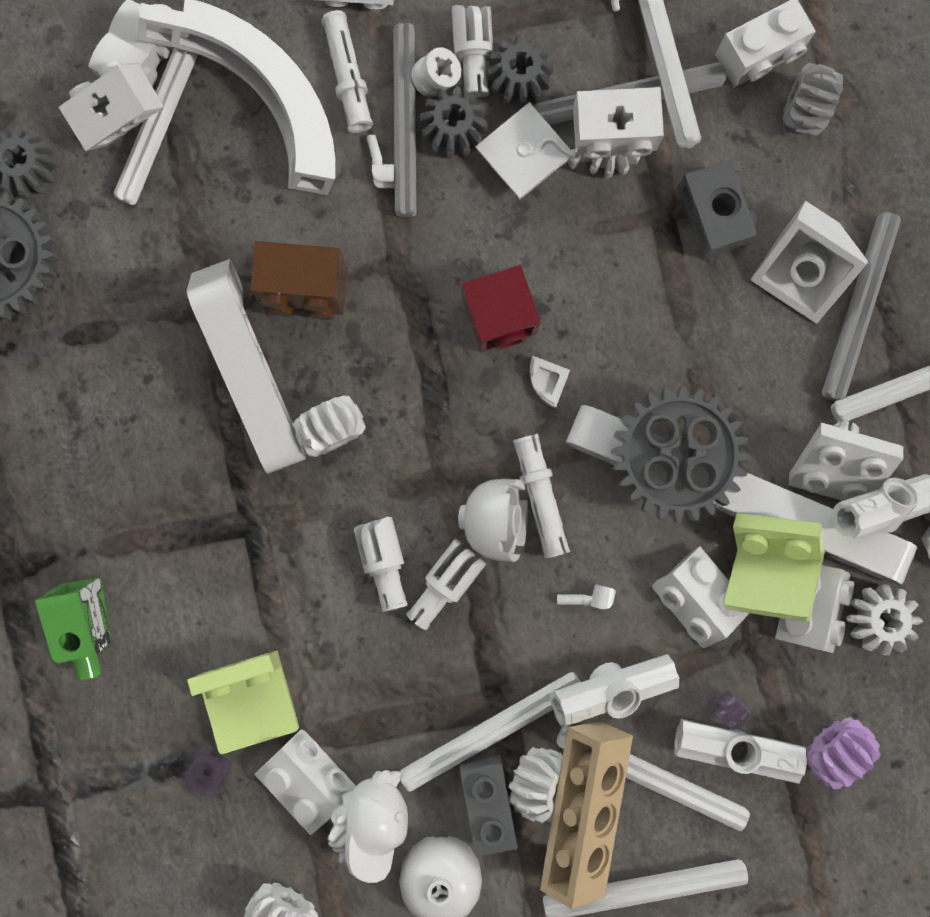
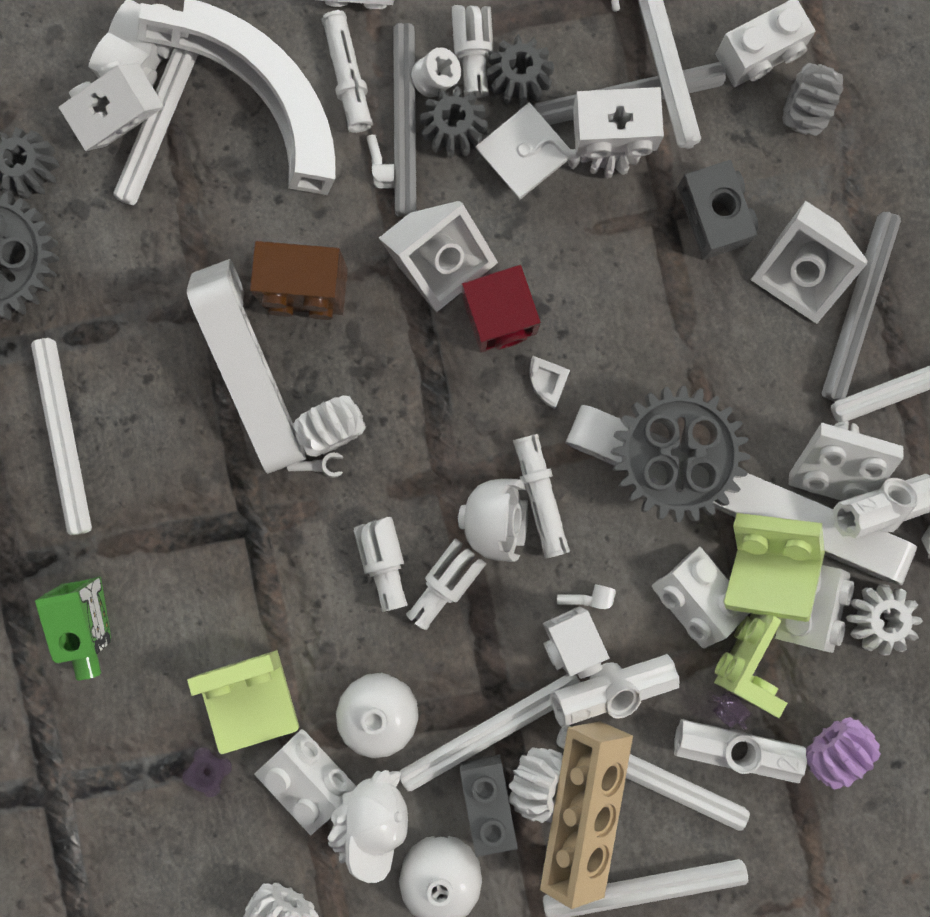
(61, 436): none -> white axle
(317, 465): none -> white hand
(377, 715): none -> white cylinder
(439, 251): none -> white slope
(575, 643): none -> white brick
(737, 668): none -> yellowish green bracket

